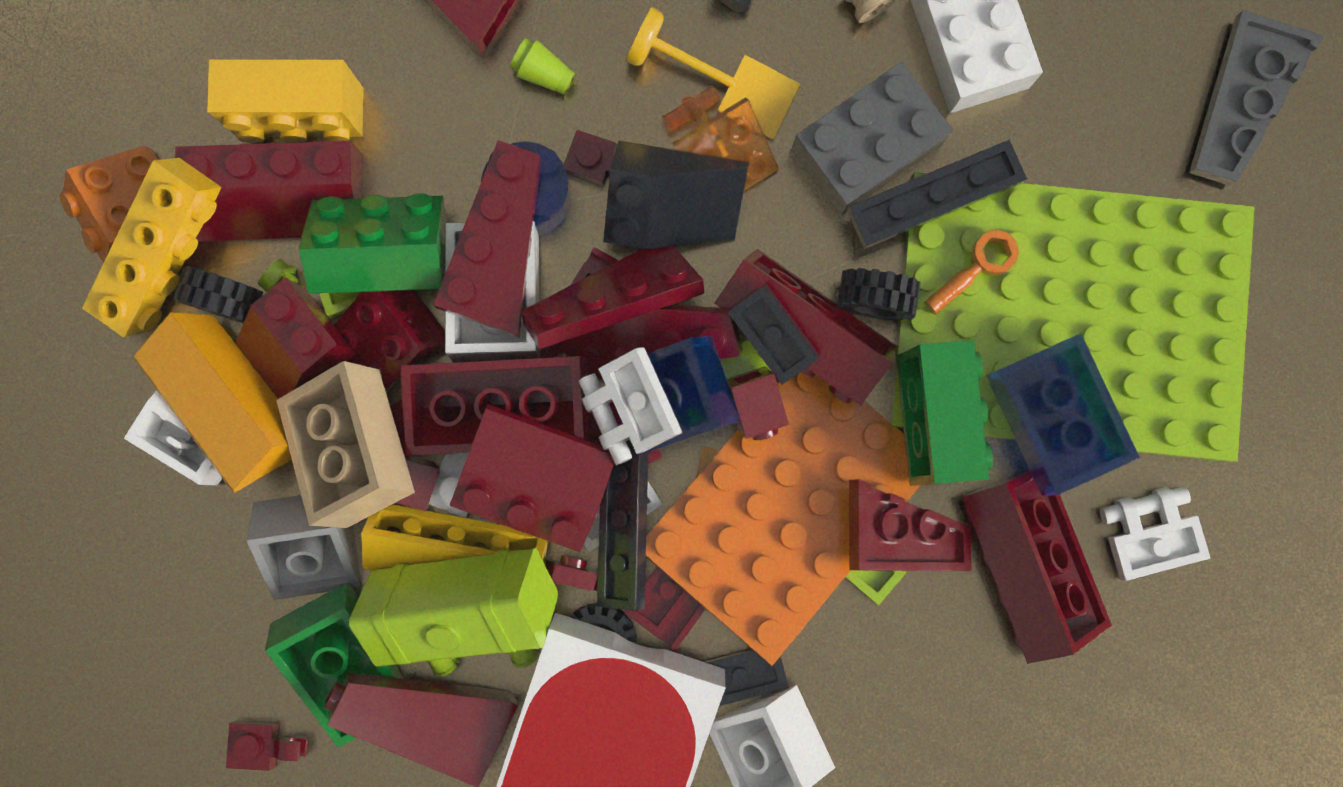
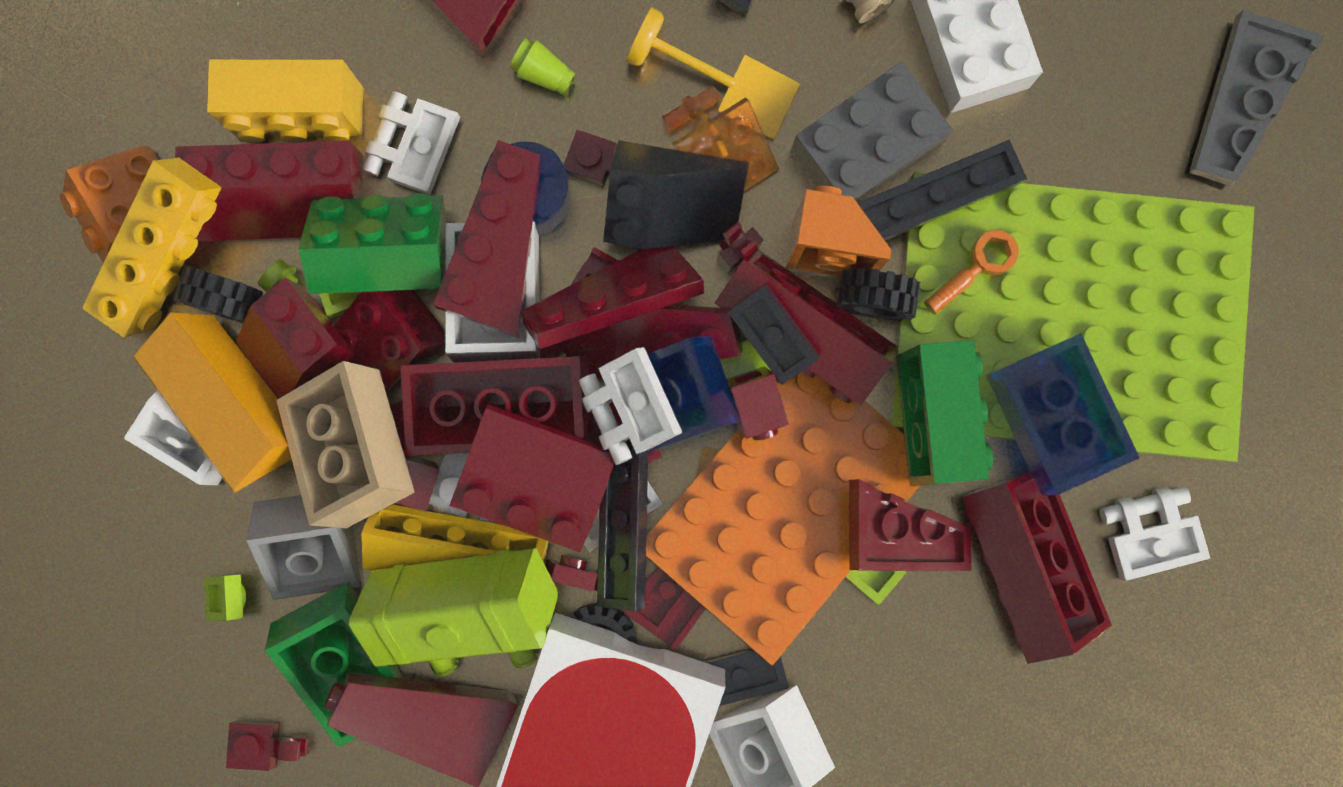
(224, 597): none -> lime plate
(422, 145): none -> white plate
(737, 246): none -> dark red plate
(833, 235): none -> orange slope

